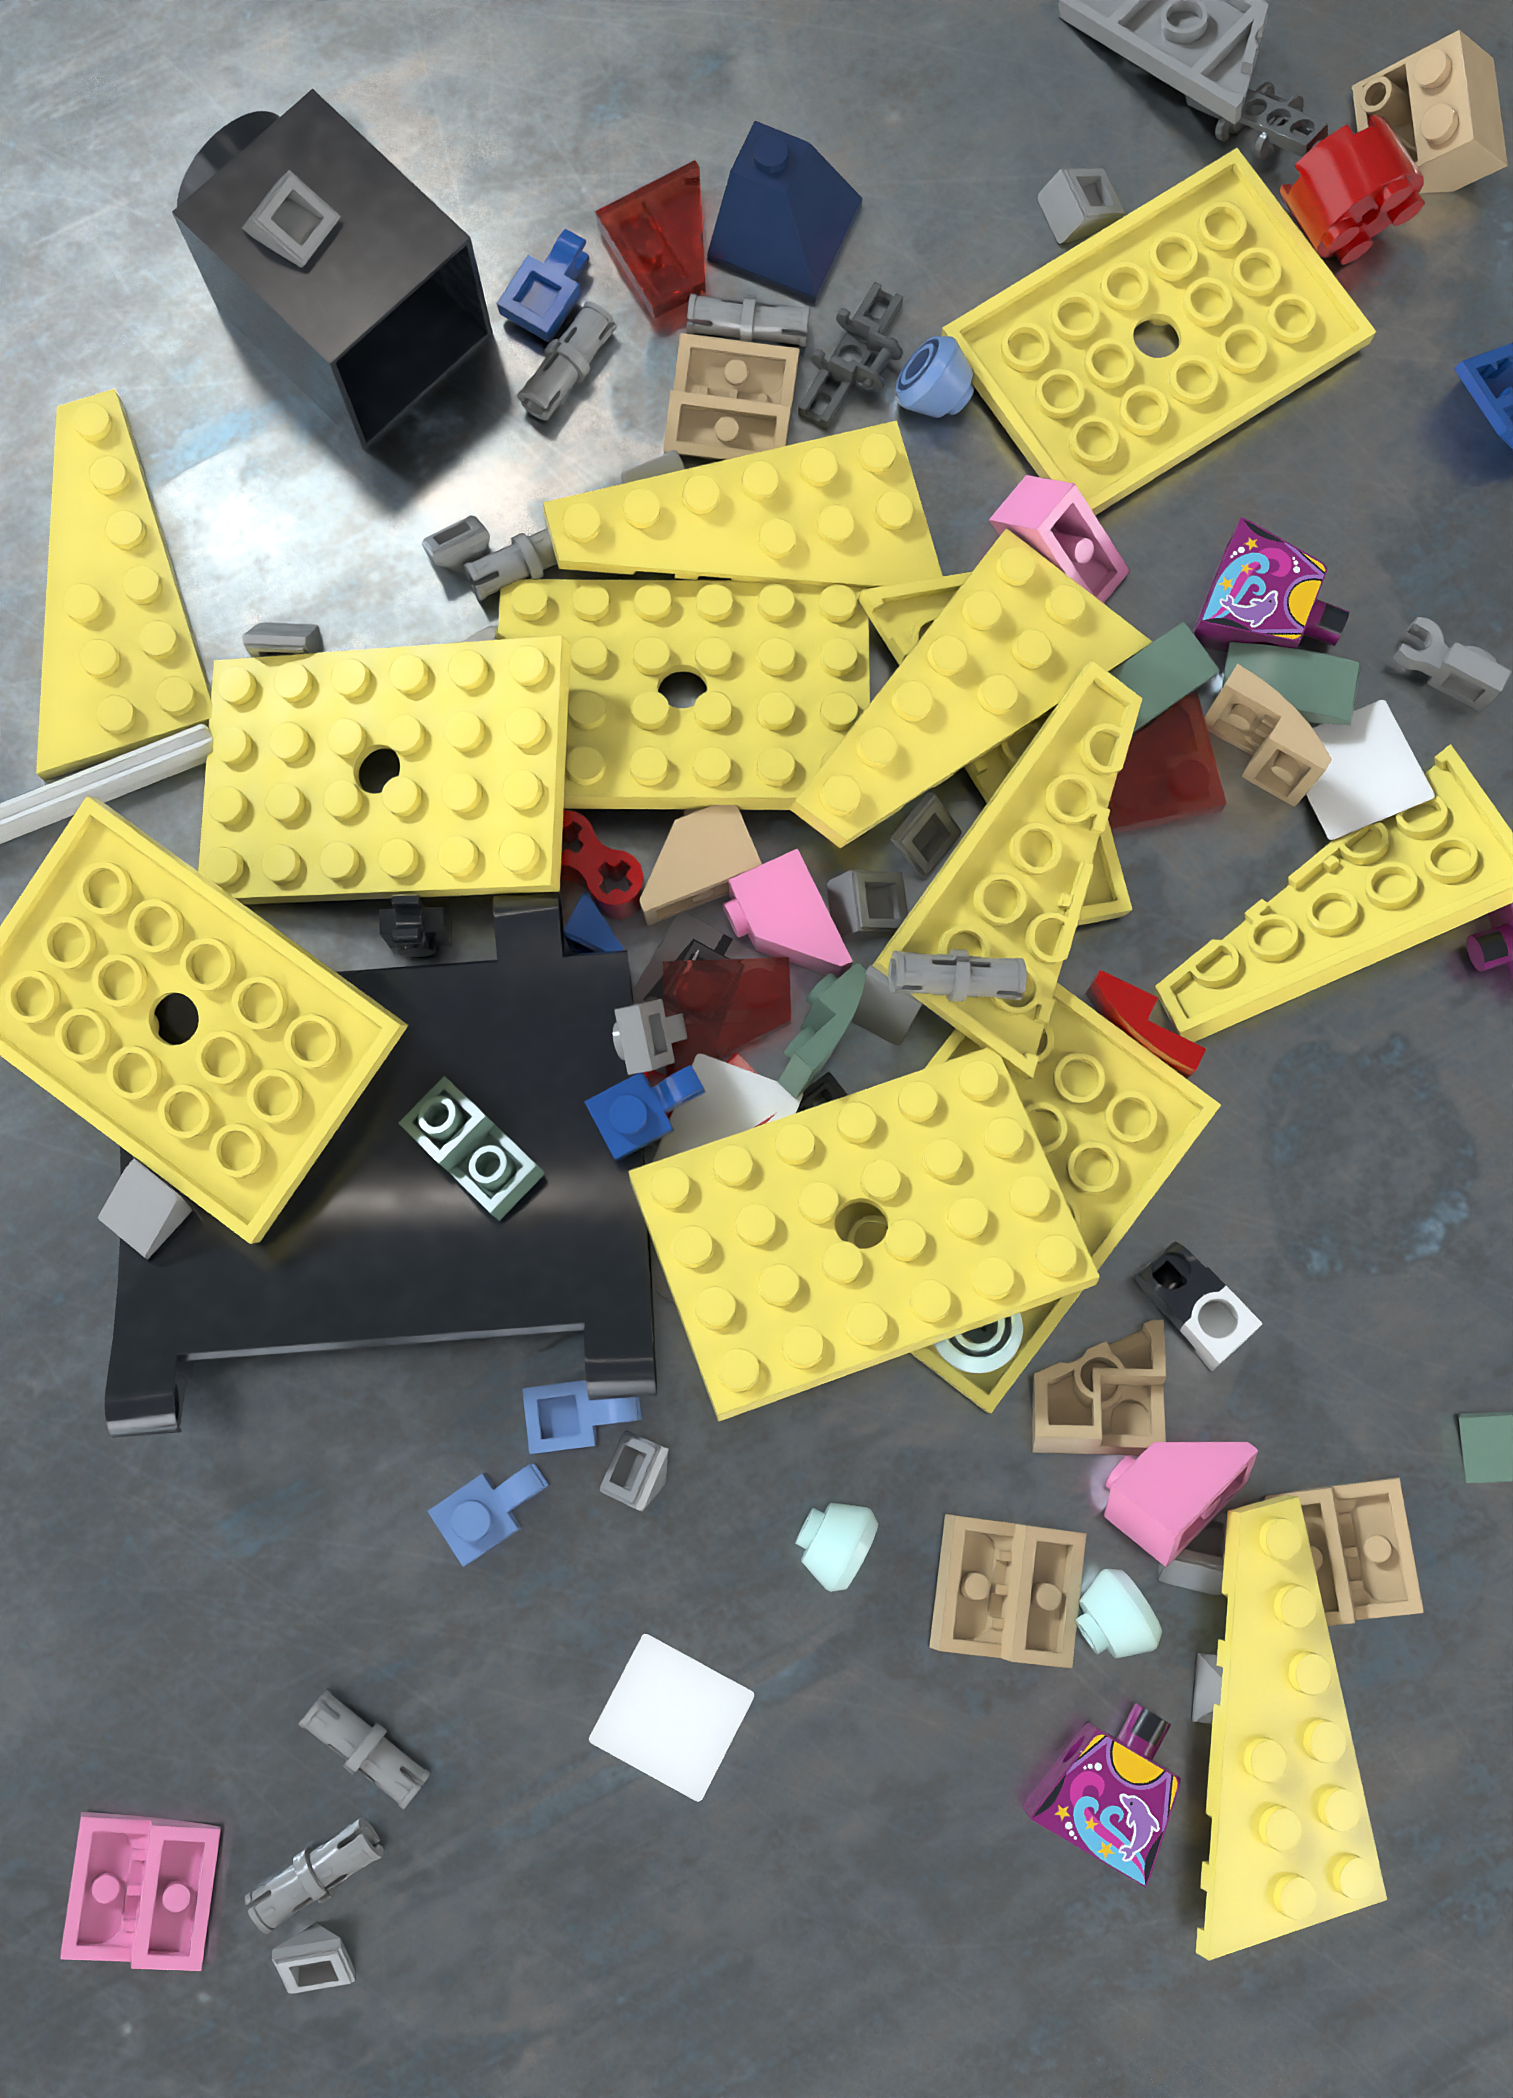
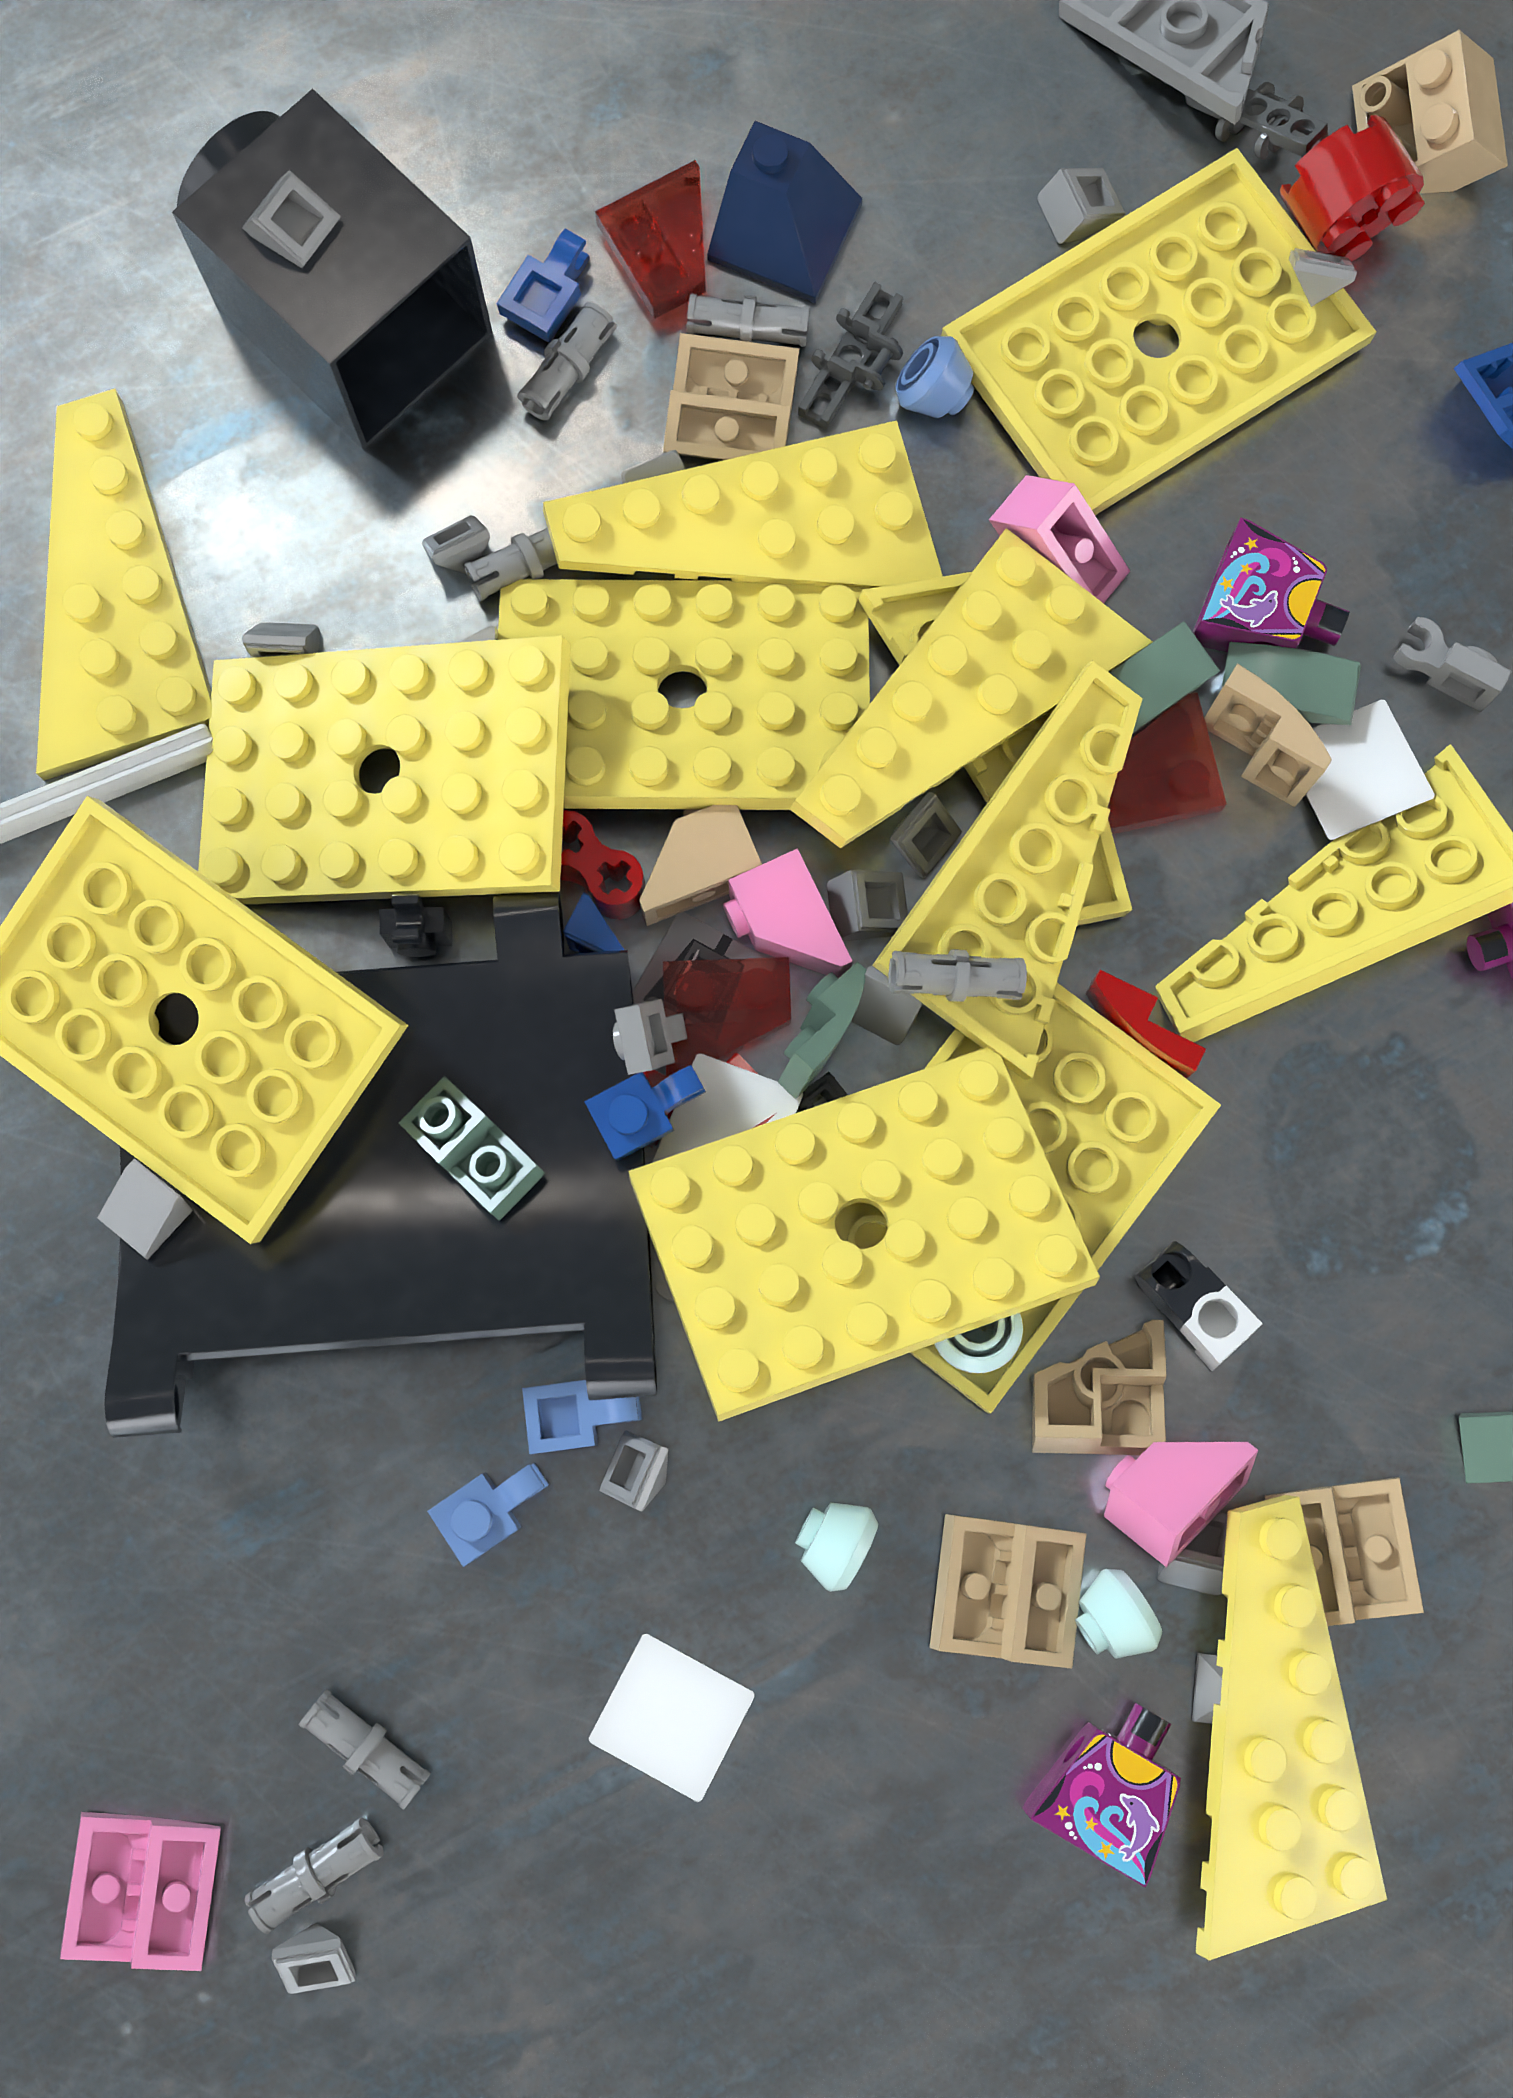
(1321, 273): none -> light grey slope

